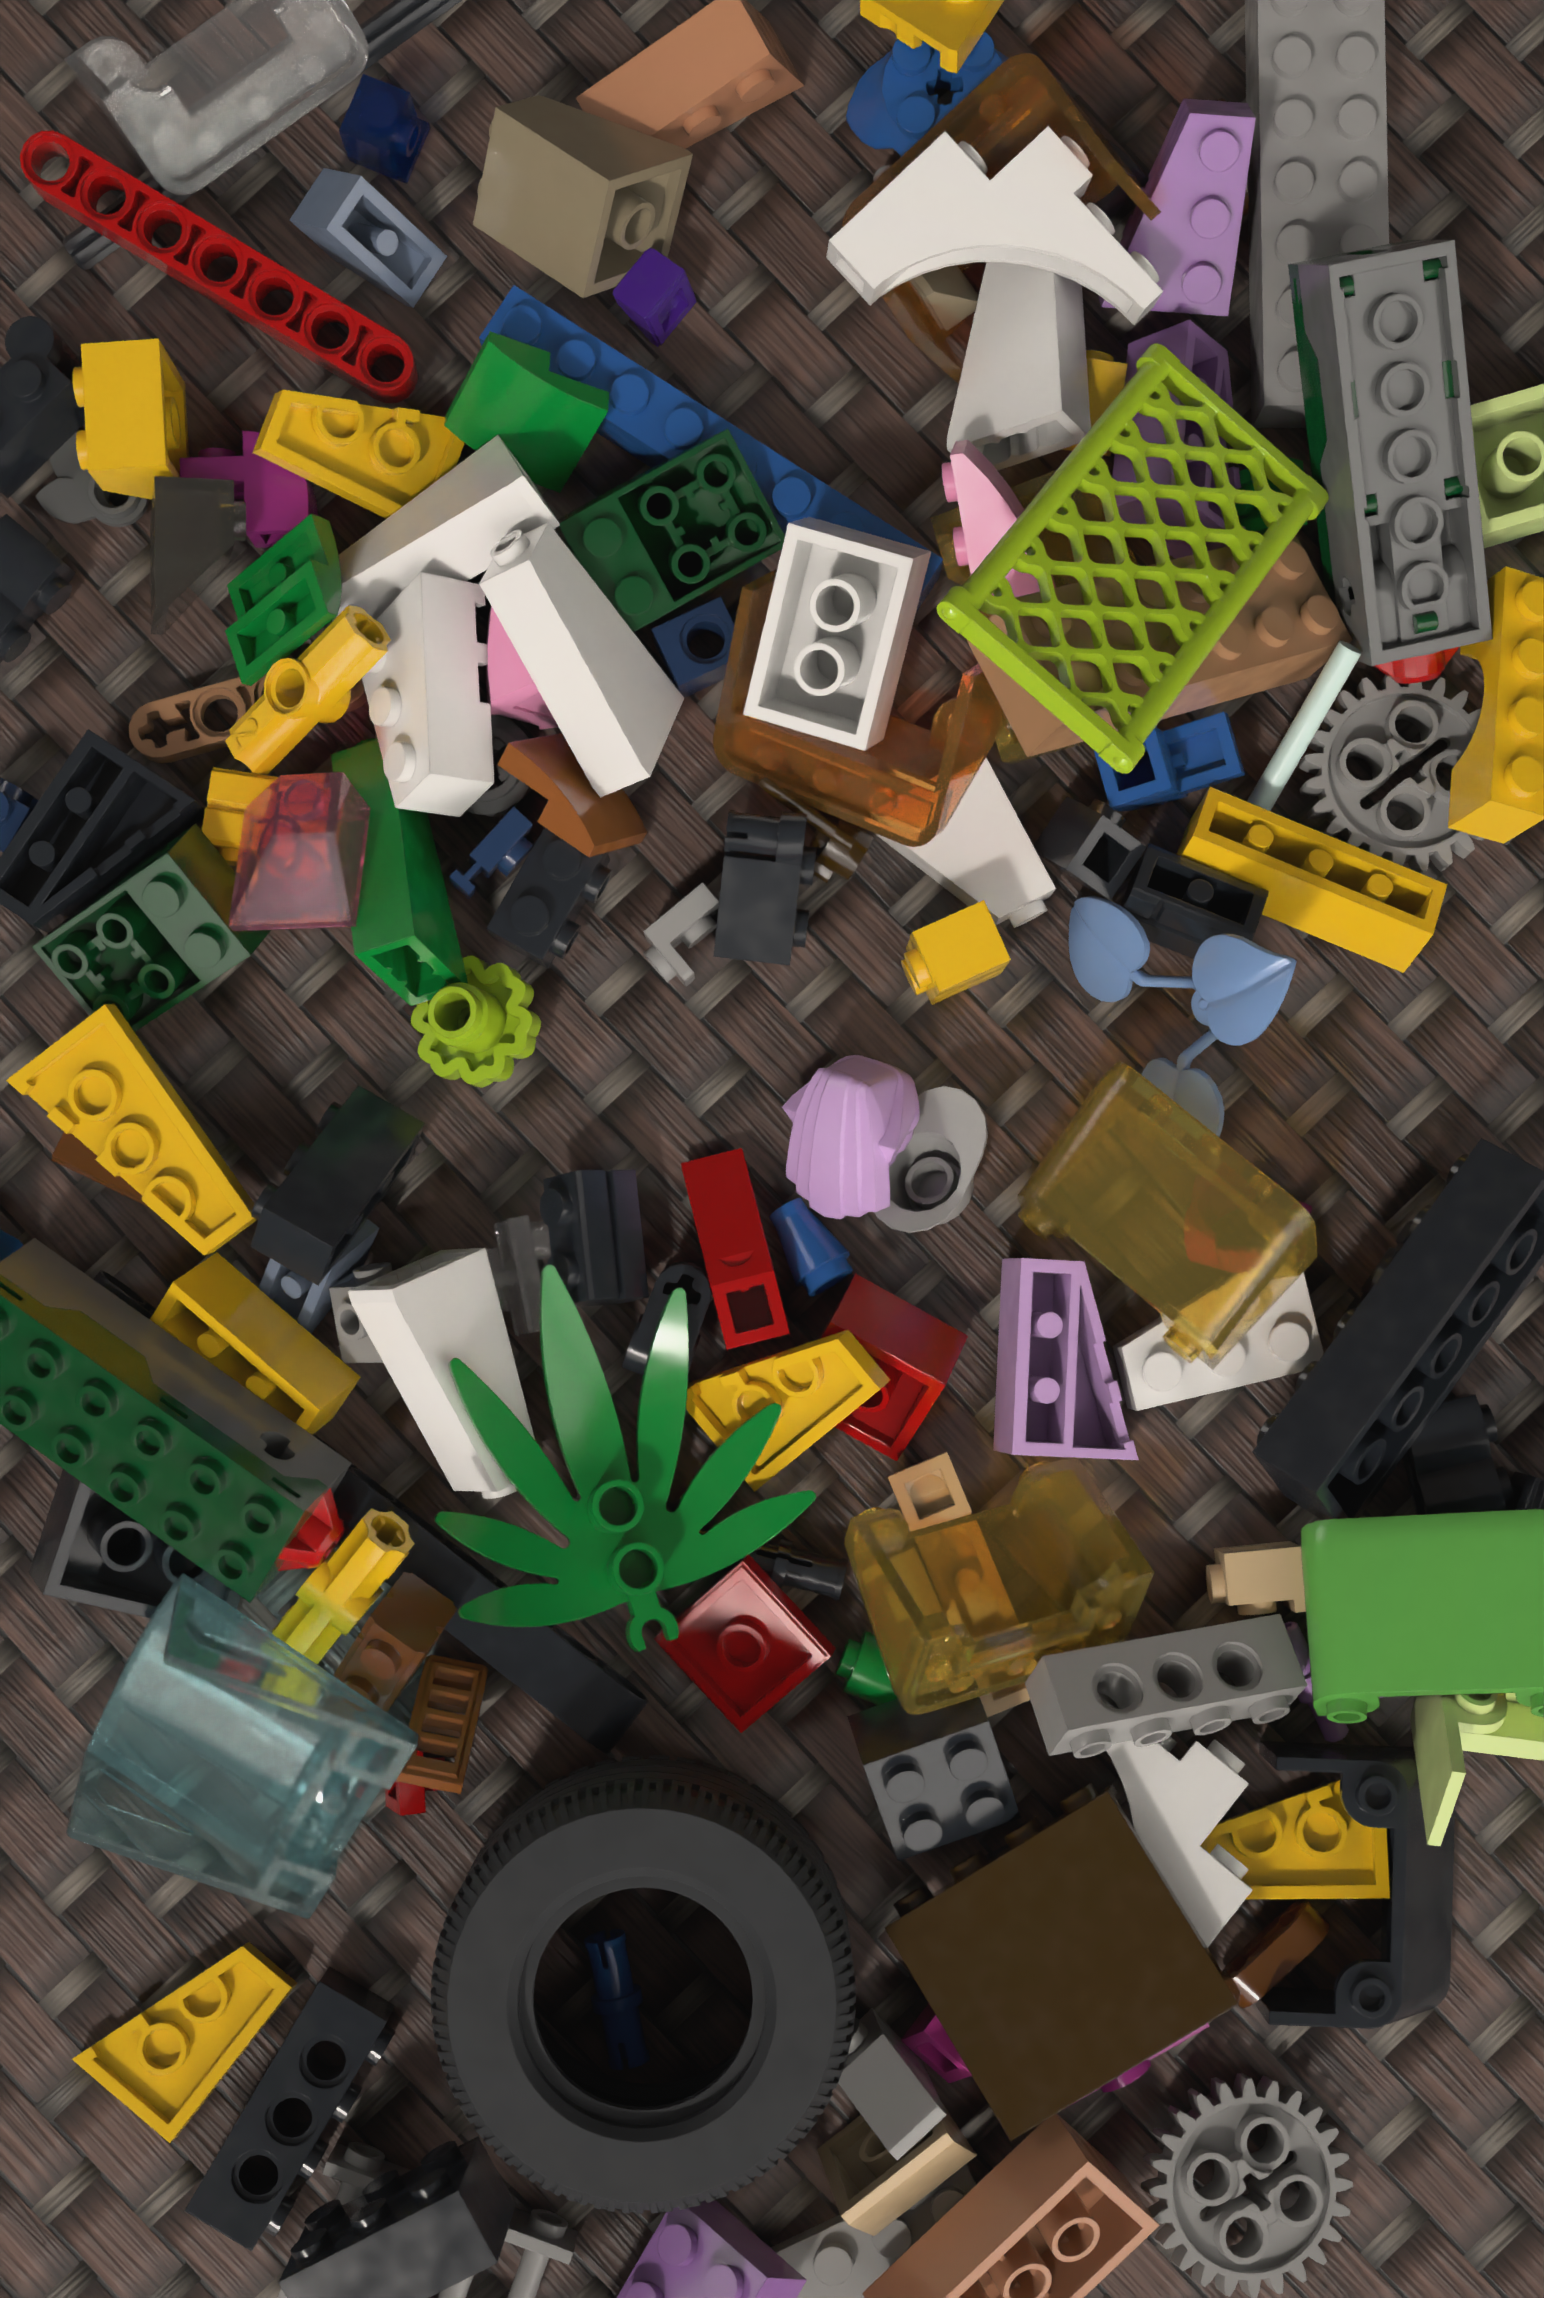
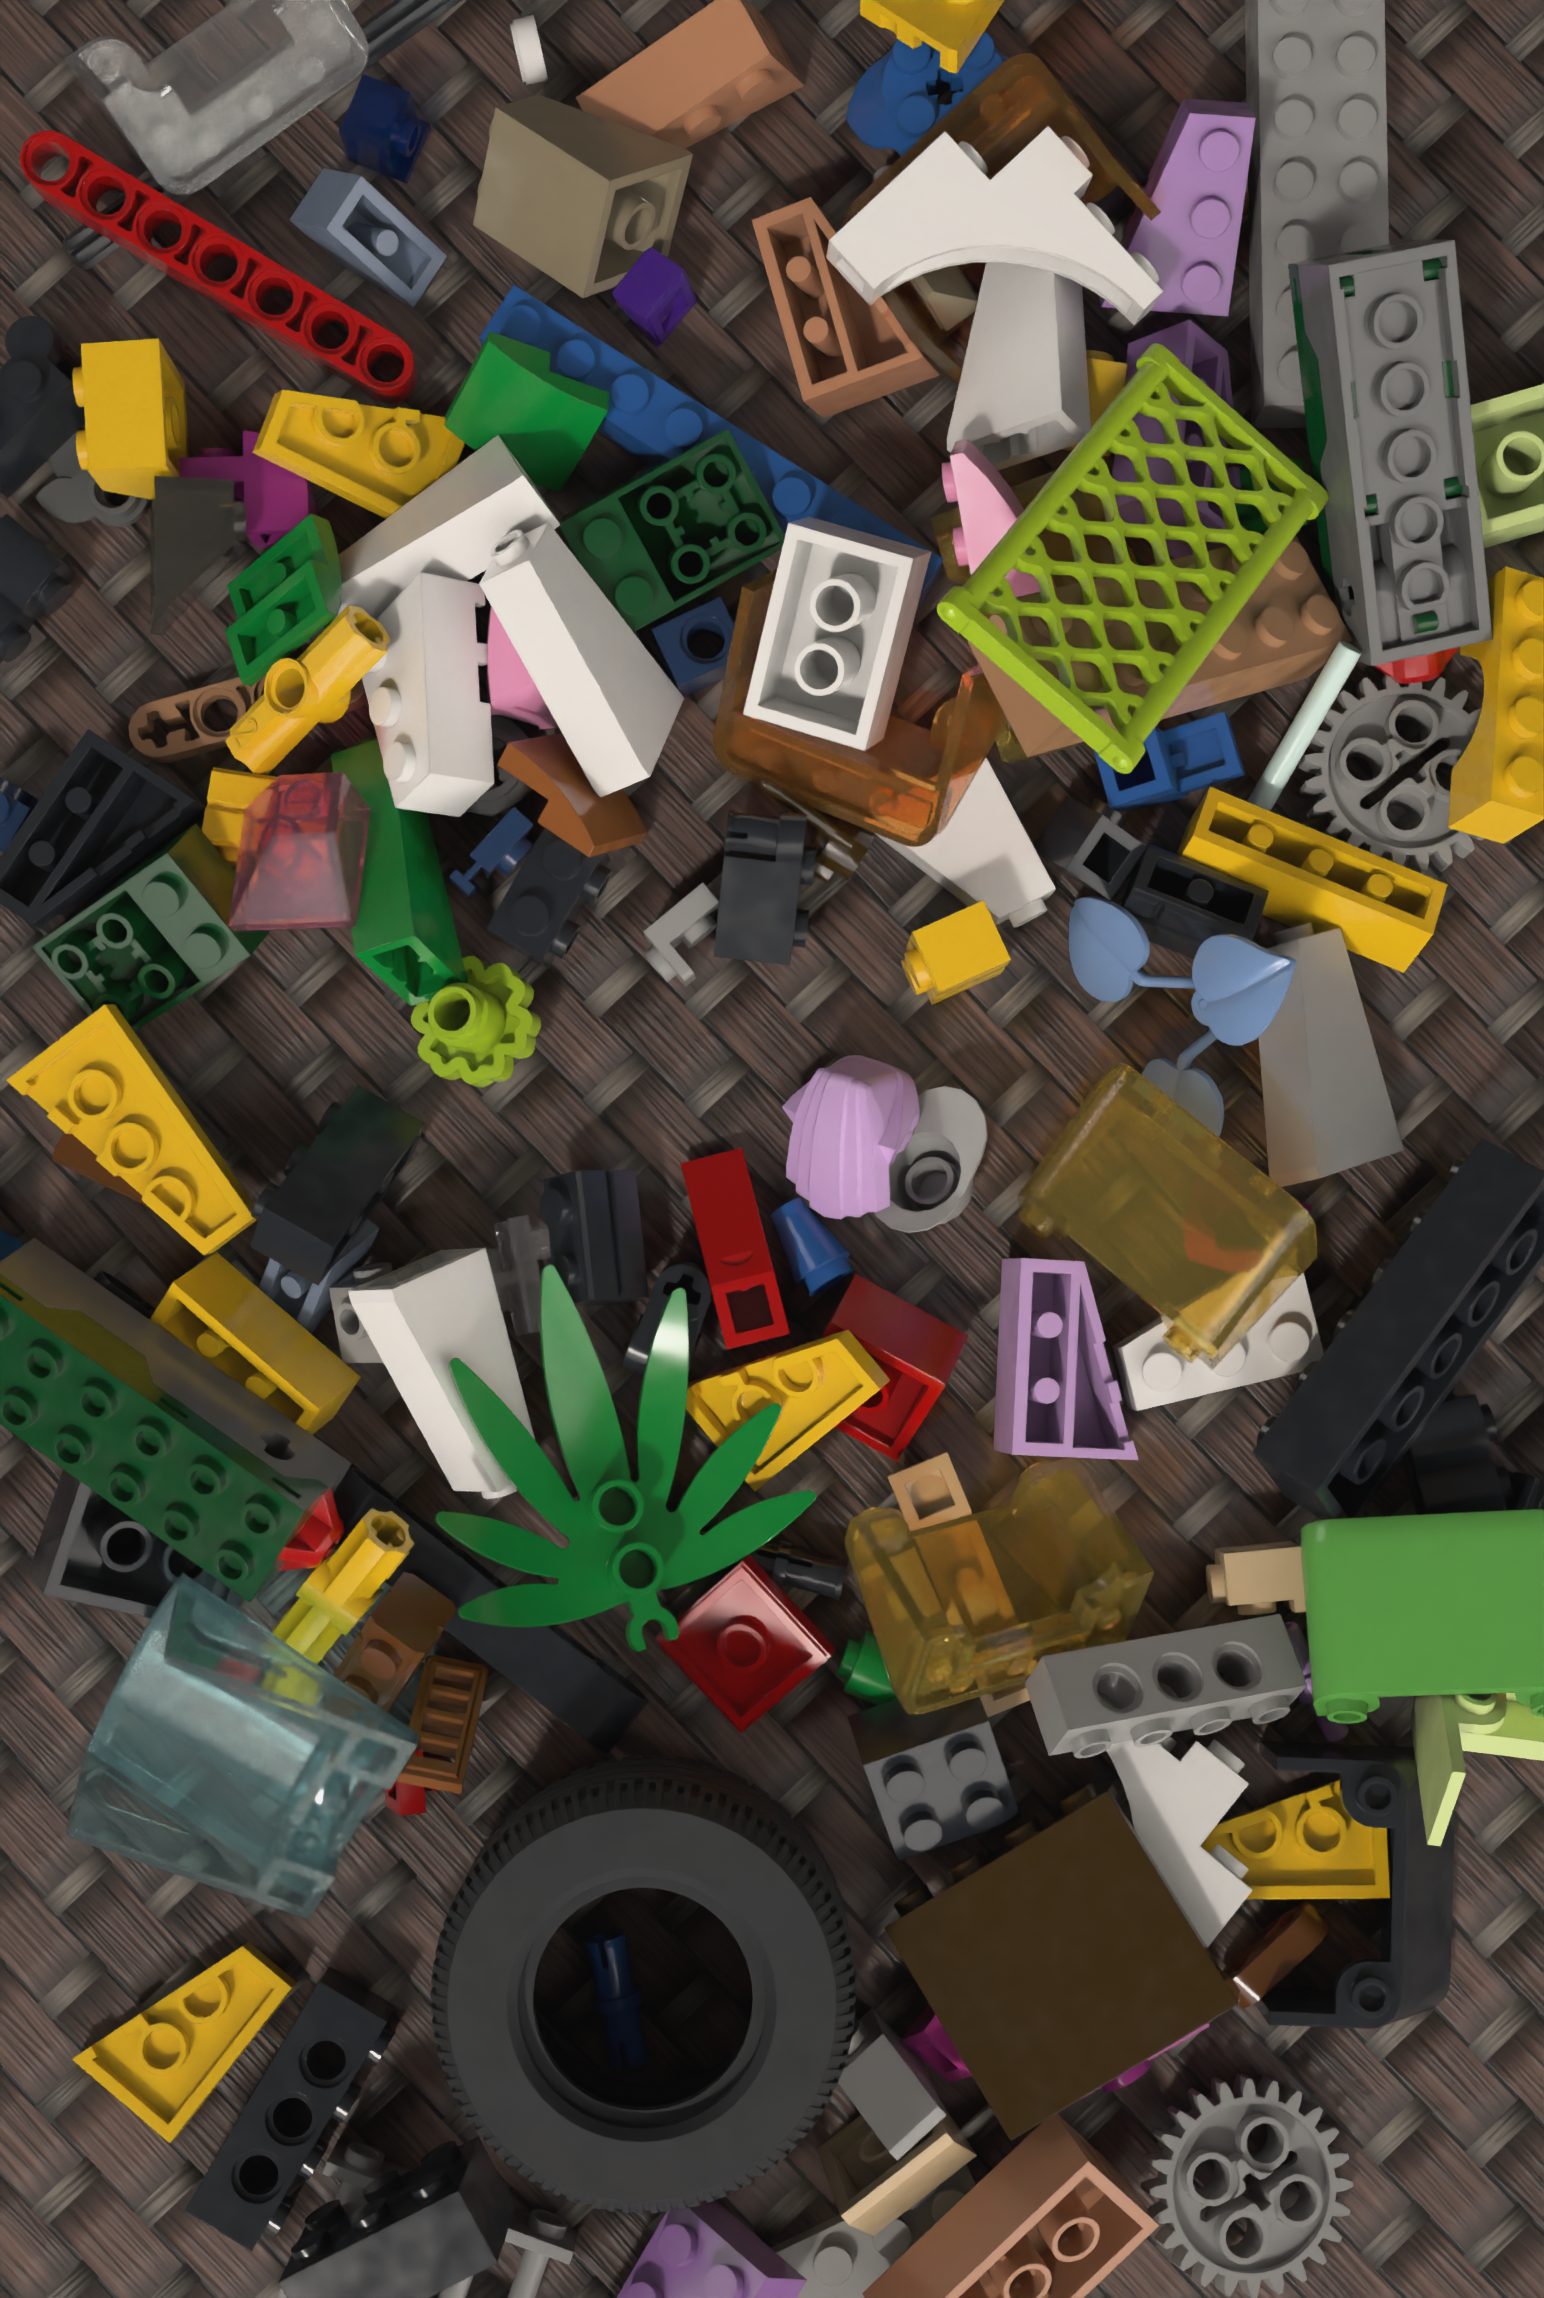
(528, 50): none -> white tile
(835, 339): none -> nougat wedge
(1321, 1068): none -> light grey slope

